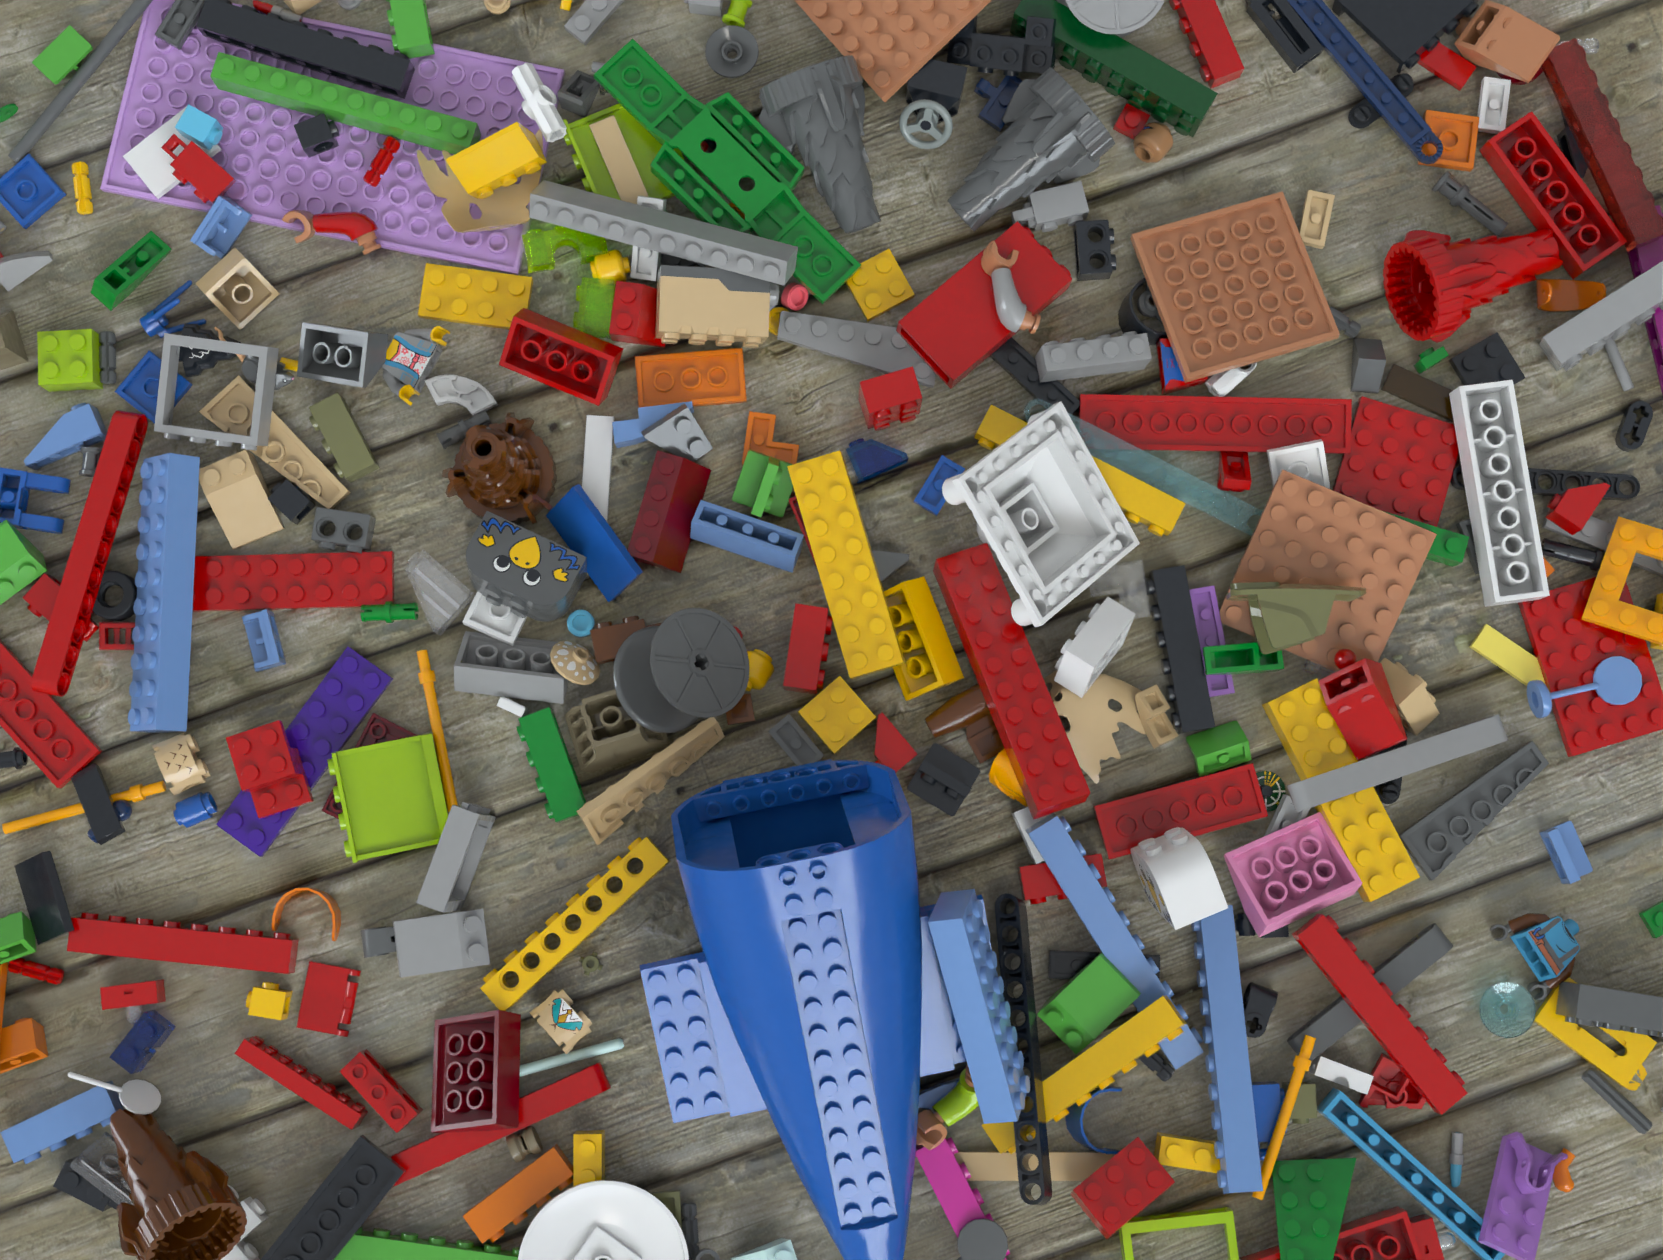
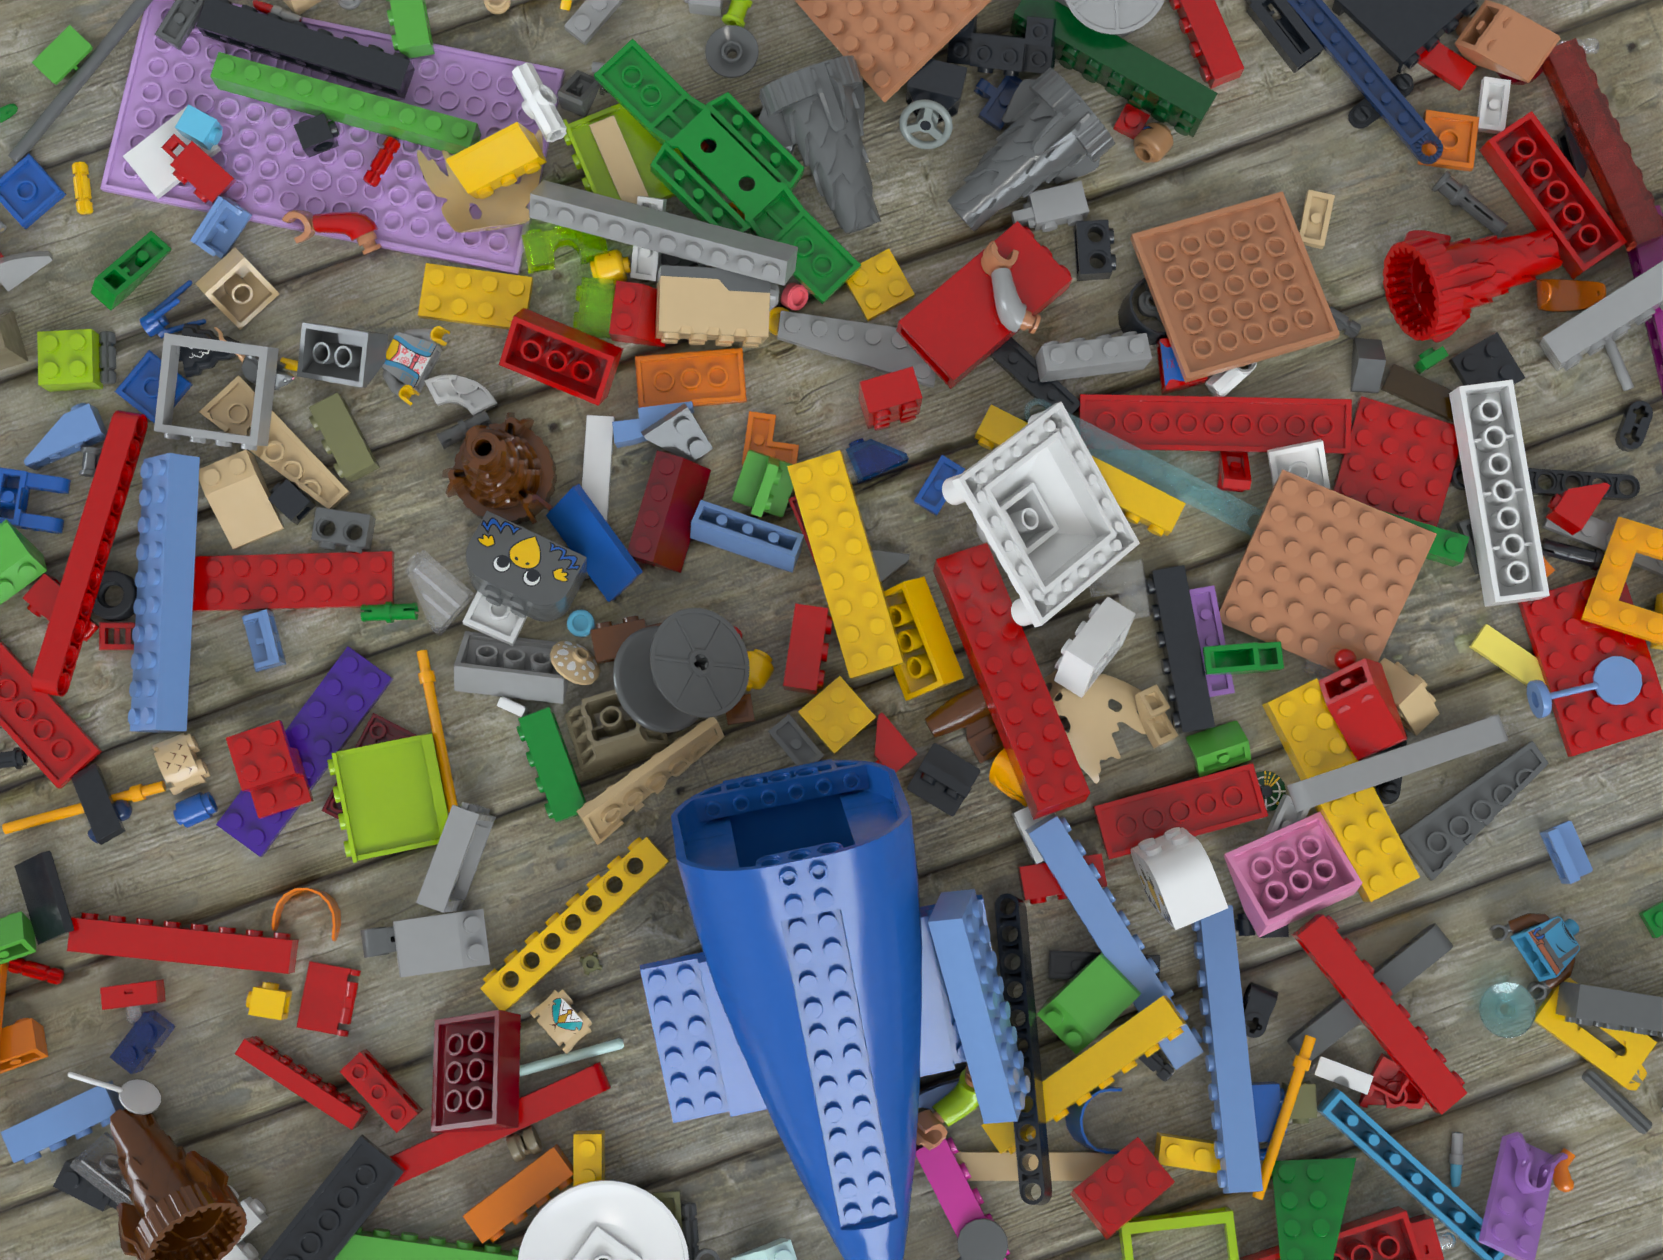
(1289, 612): olive piece -> none

